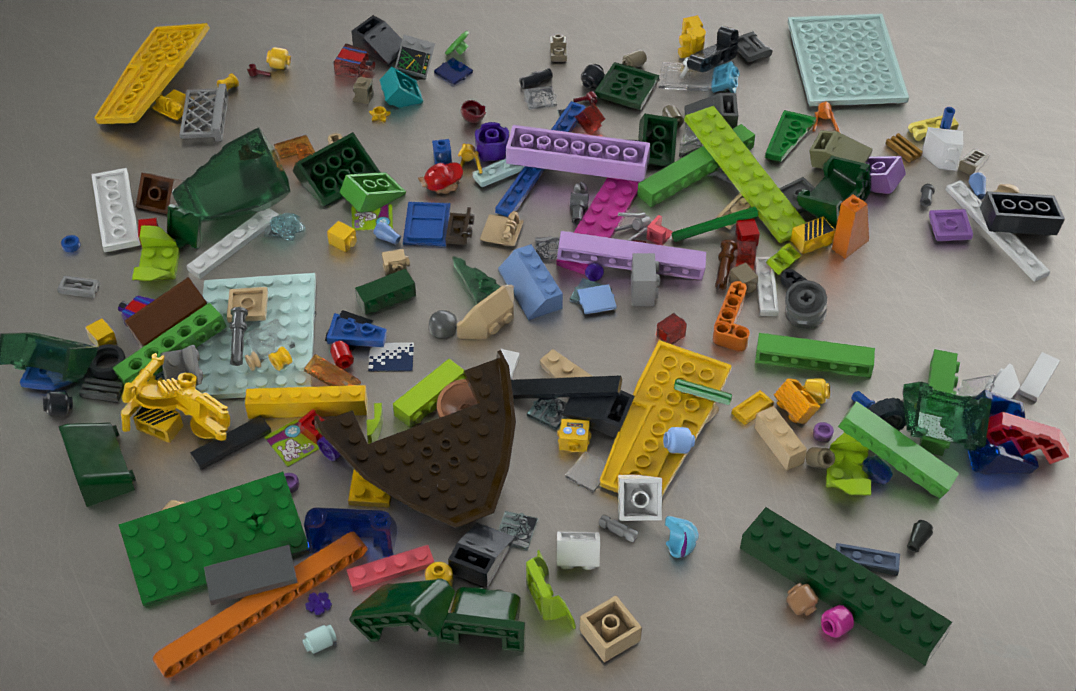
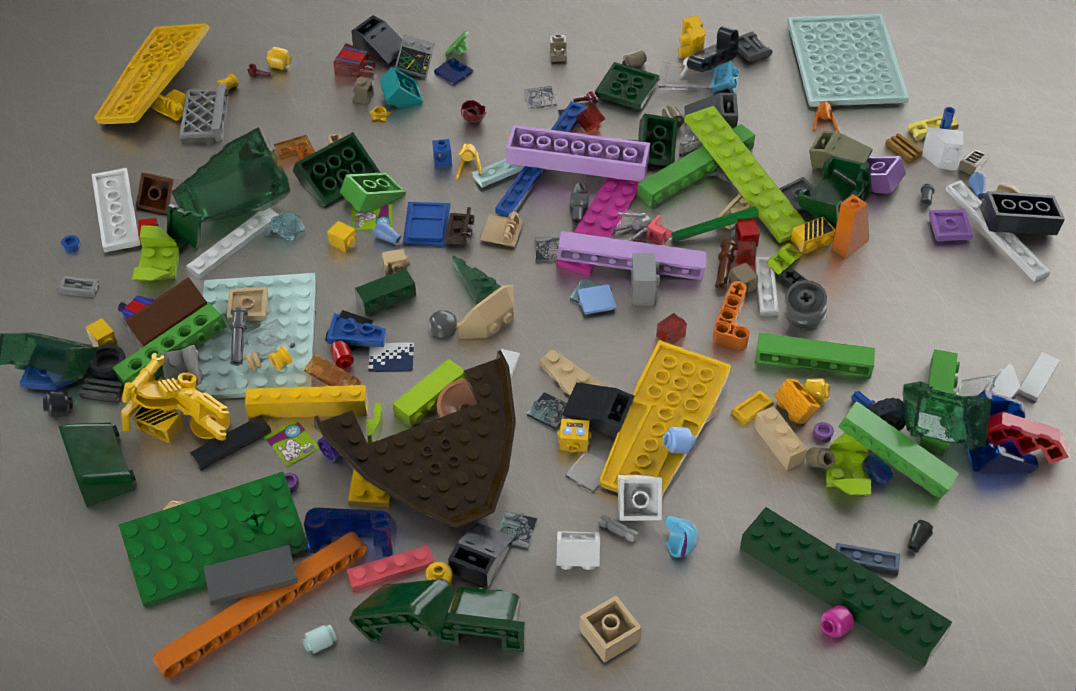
(307, 426): red brick -> none
(318, 603): dark purple plant -> none
(442, 177): red hair -> none
(491, 141): dark purple brick -> none
(532, 283): medium blue slope -> none
(535, 78): black pin -> none
(542, 593): lime piece -> none
(566, 387): black tile -> none
(592, 76): black head -> none
(594, 272): dark purple tile -> none
(703, 391): axle -> none
(788, 133): green wing -> none
(802, 599): medium nougat head -> none

